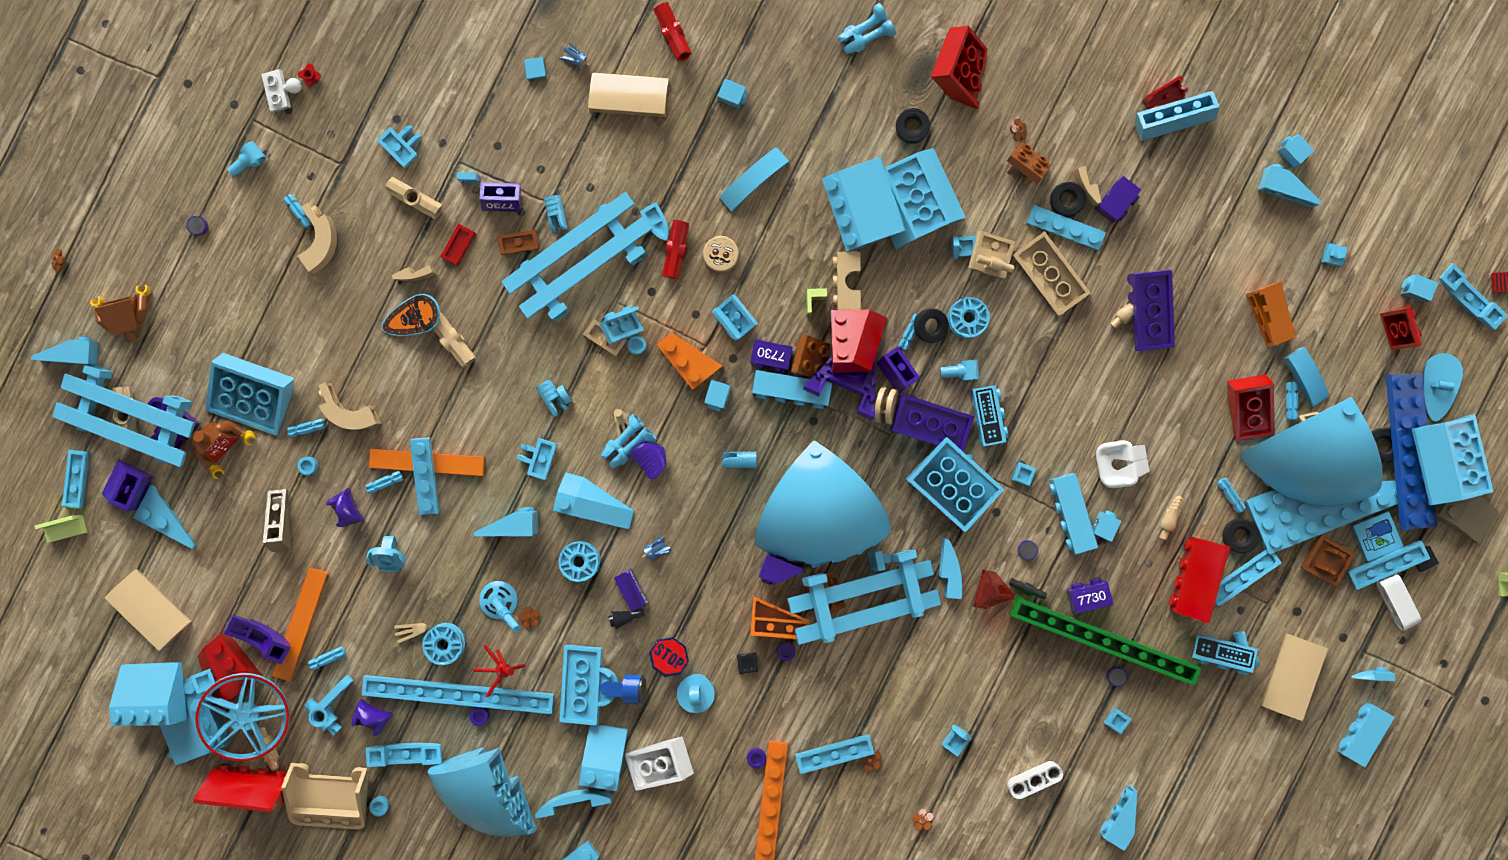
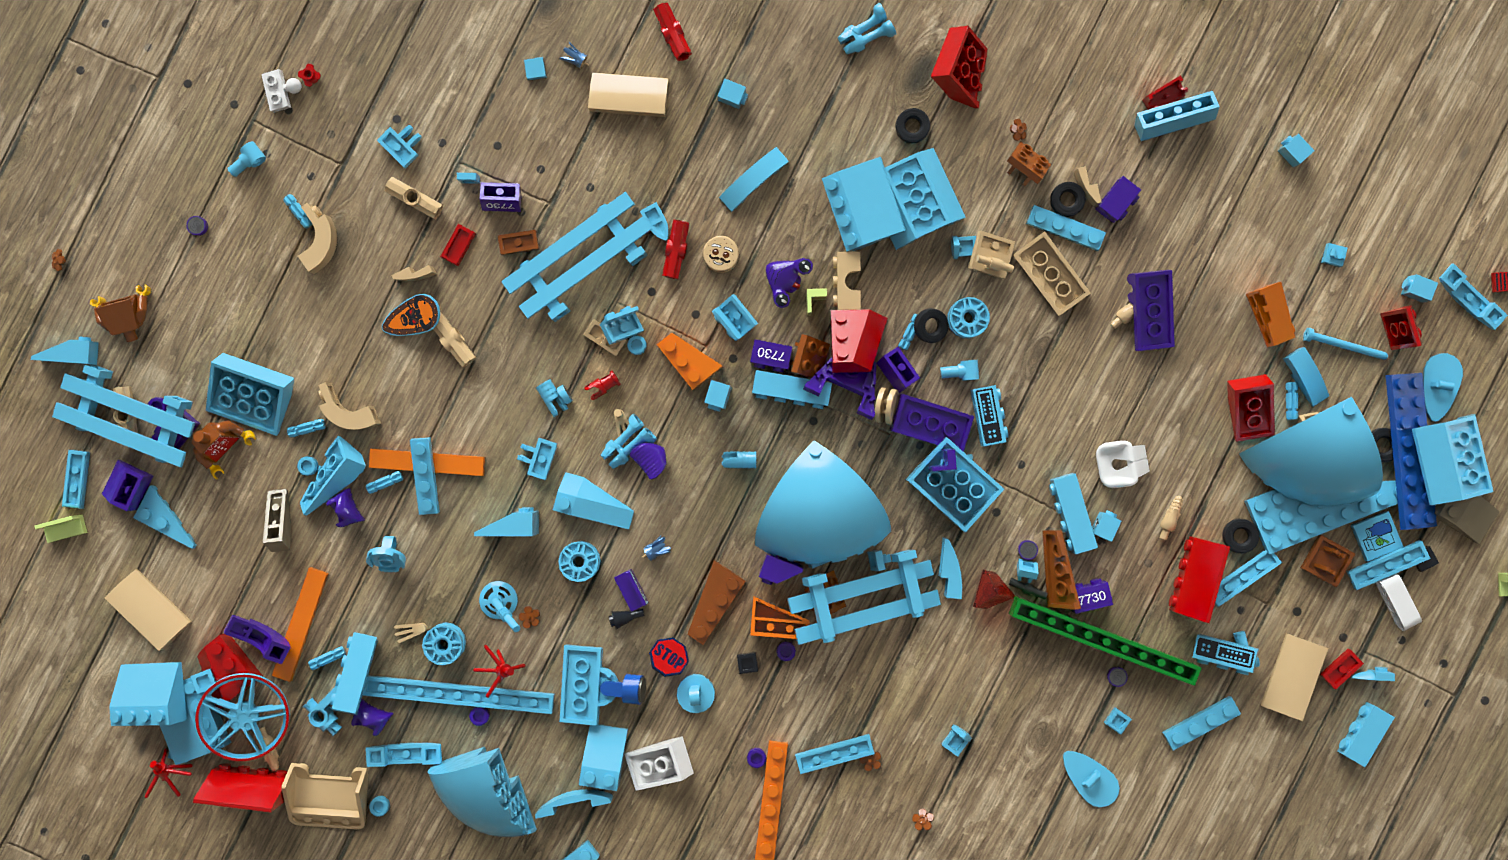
(163, 770): none -> red plant
(339, 470): none -> medium azure wedge
(354, 674): none -> medium azure brick
(555, 209): medium azure hinge -> none
(603, 384): none -> red piece
(716, 597): none -> dark orange wing
(784, 278): none -> dark purple head
(949, 459): none -> dark purple panel
(1023, 474): medium azure tile -> none
(1027, 569): none -> medium azure tile
(1044, 780): white beam -> none
(1058, 572): none -> dark orange wing
(1091, 779): none -> medium azure shield
(1121, 824): medium azure slope -> none
(1201, 723): none -> medium azure plate
(1231, 495): medium azure axle -> none
(1286, 185): medium azure slope -> none
(1309, 335): none -> medium azure bar
(1341, 669): none -> red plate

